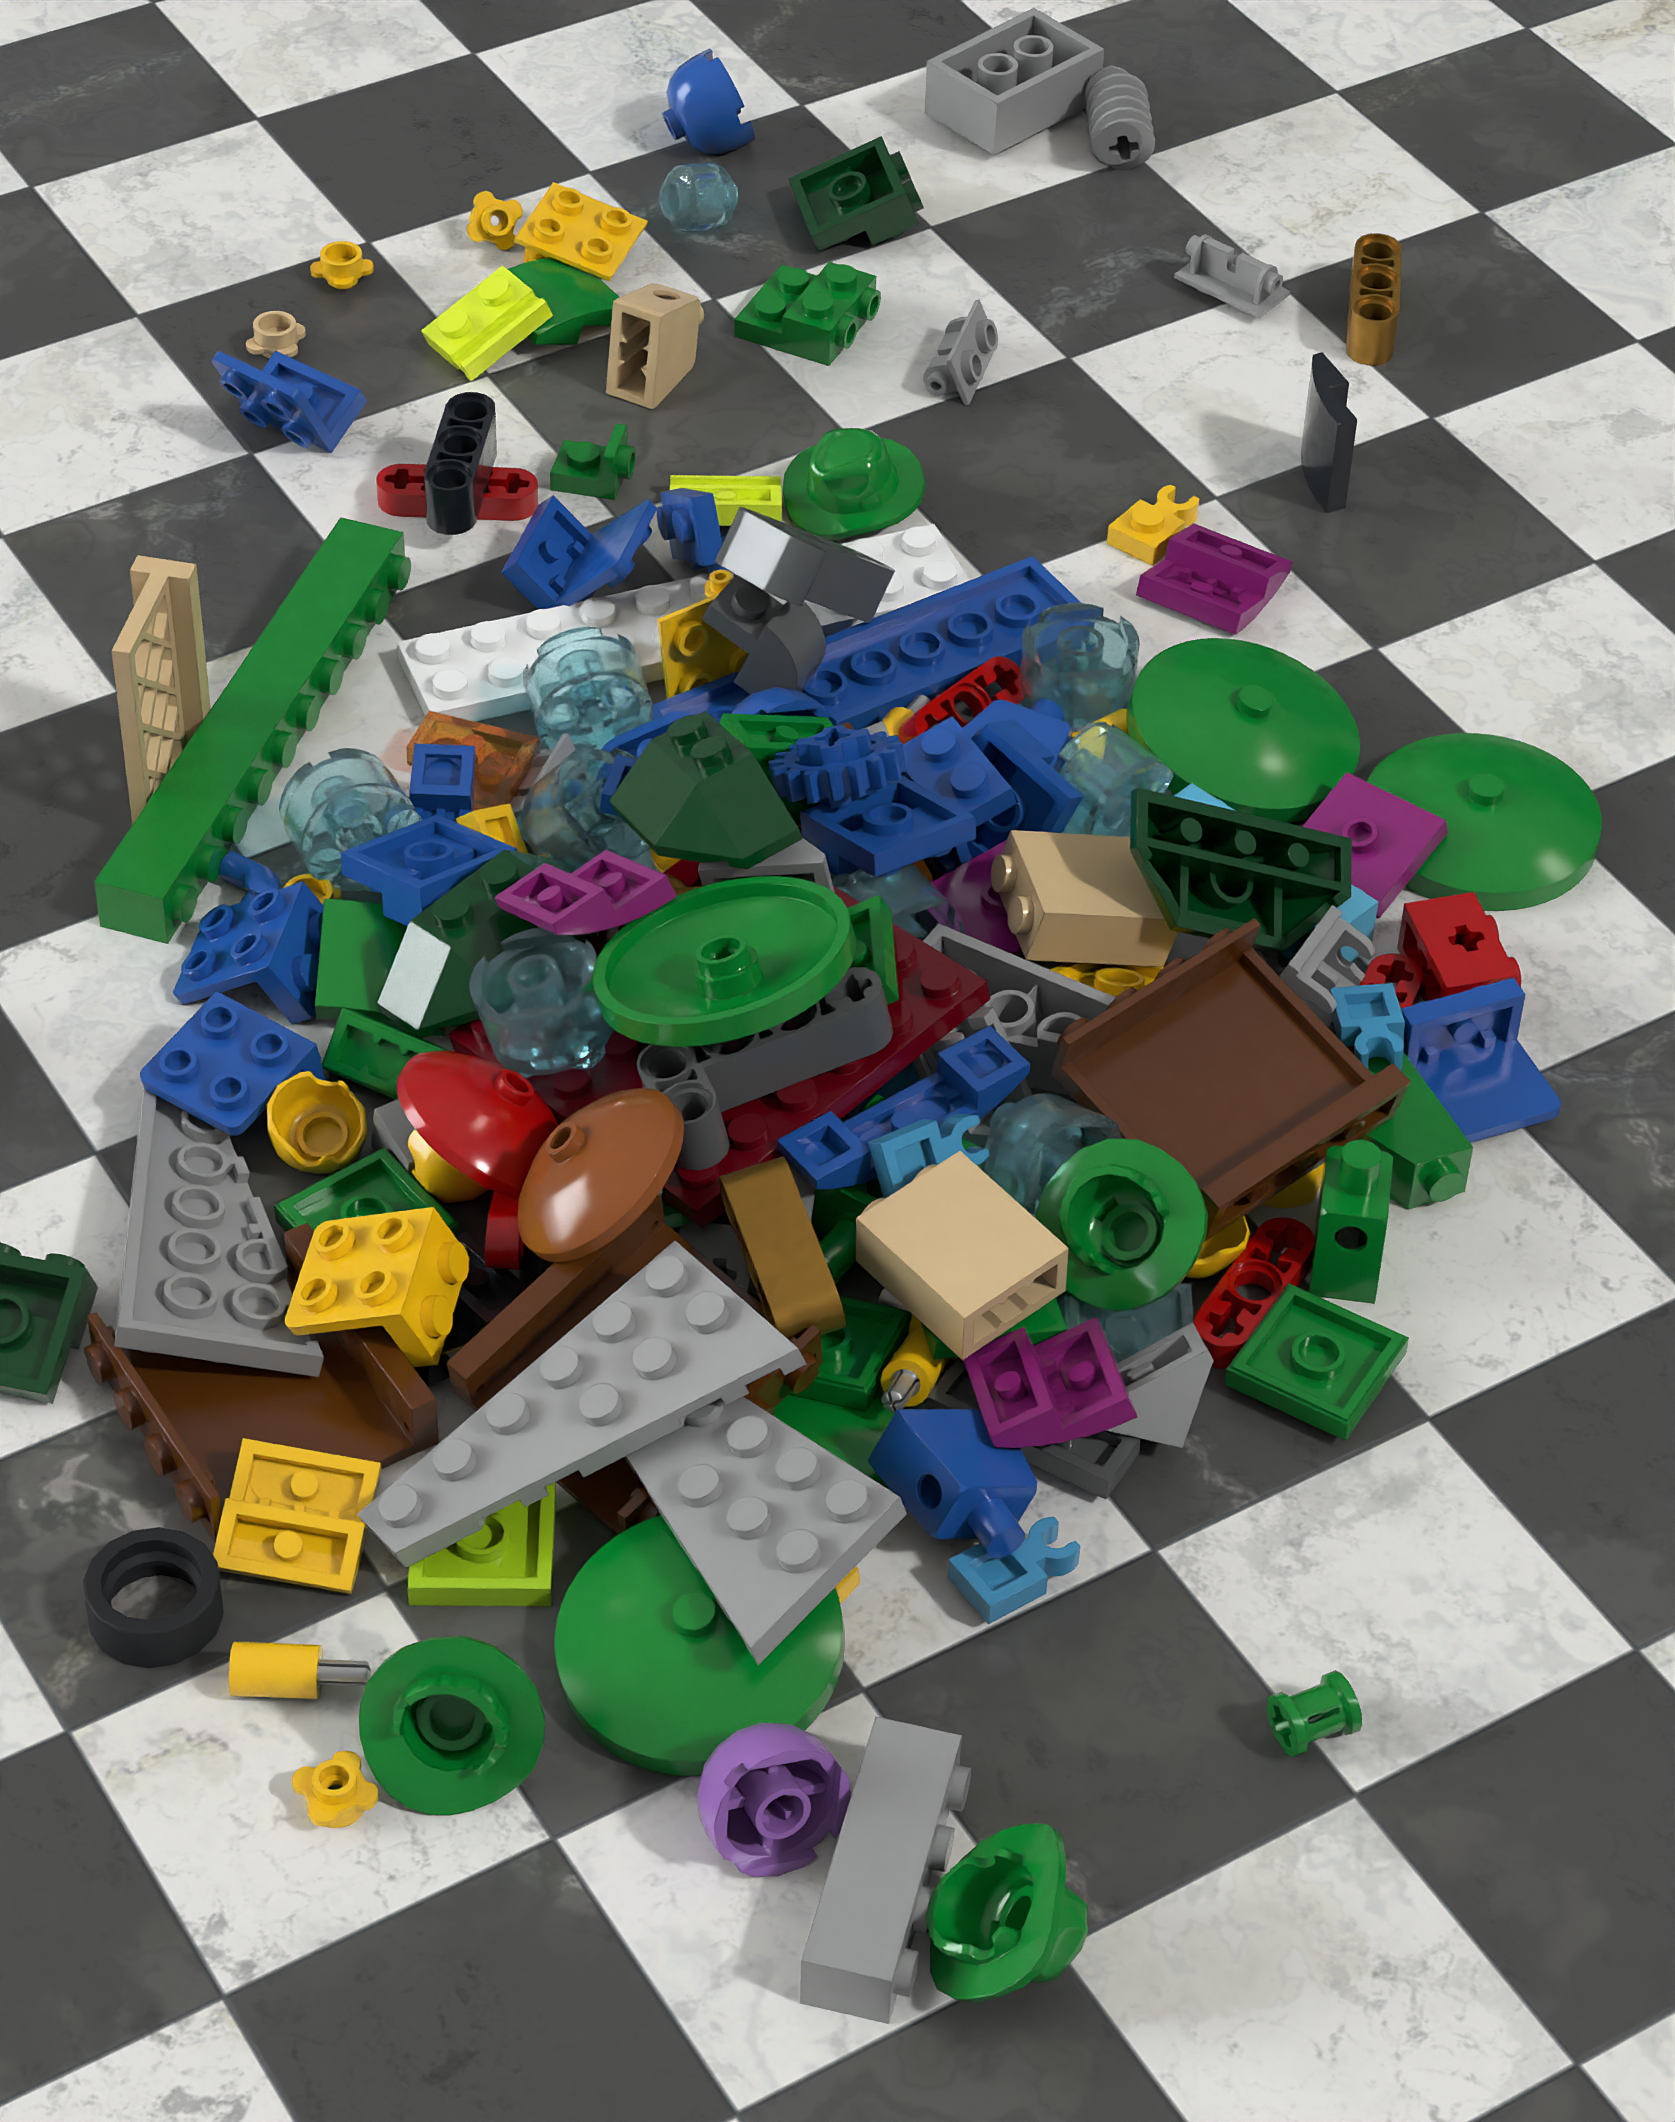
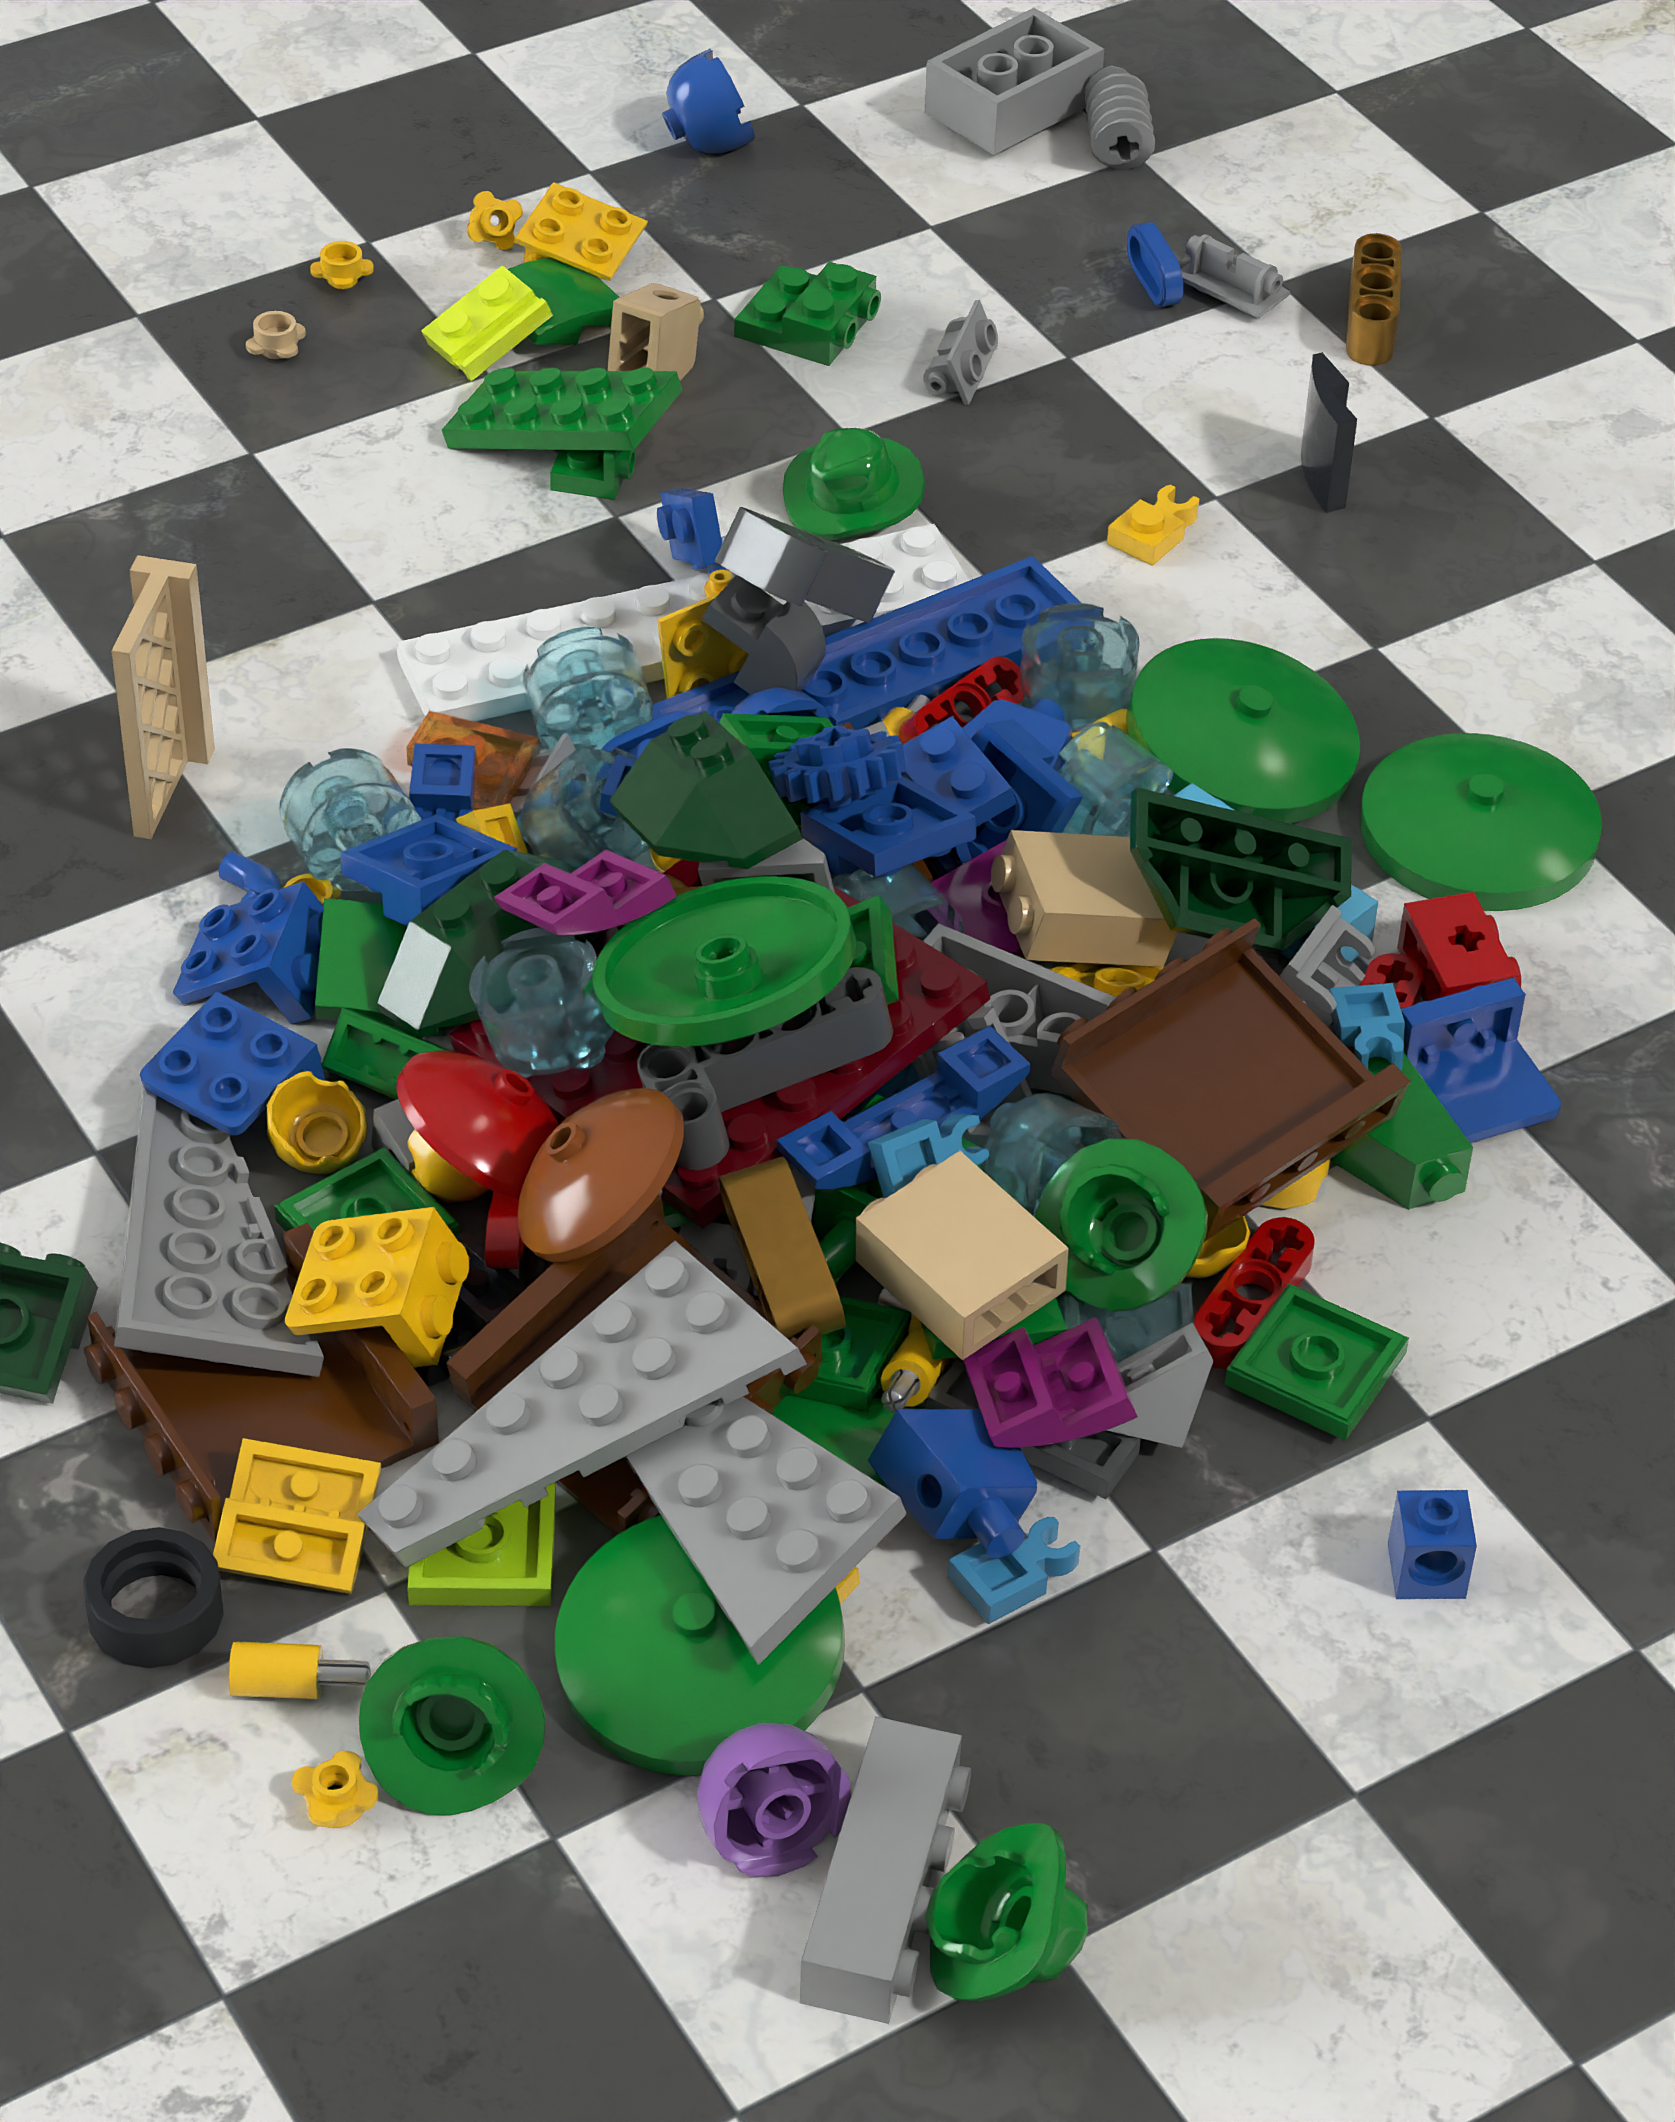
(251, 732): green brick -> none
(293, 398): blue bracket -> none
(460, 463): black beam -> none
(508, 496): red beam -> none
(562, 409): none -> green plate
(565, 563): blue bracket -> none
(698, 197): clear light blue head -> none
(730, 492): neon yellow plate -> none
(857, 194): dark green plate -> none
(1155, 264): none -> blue tile
(1214, 578): magenta slope -> none
(1314, 1713): green bush -> none
(1357, 1195): green torso -> none
(1386, 832): magenta plate -> none
(1431, 1544): none -> blue brick

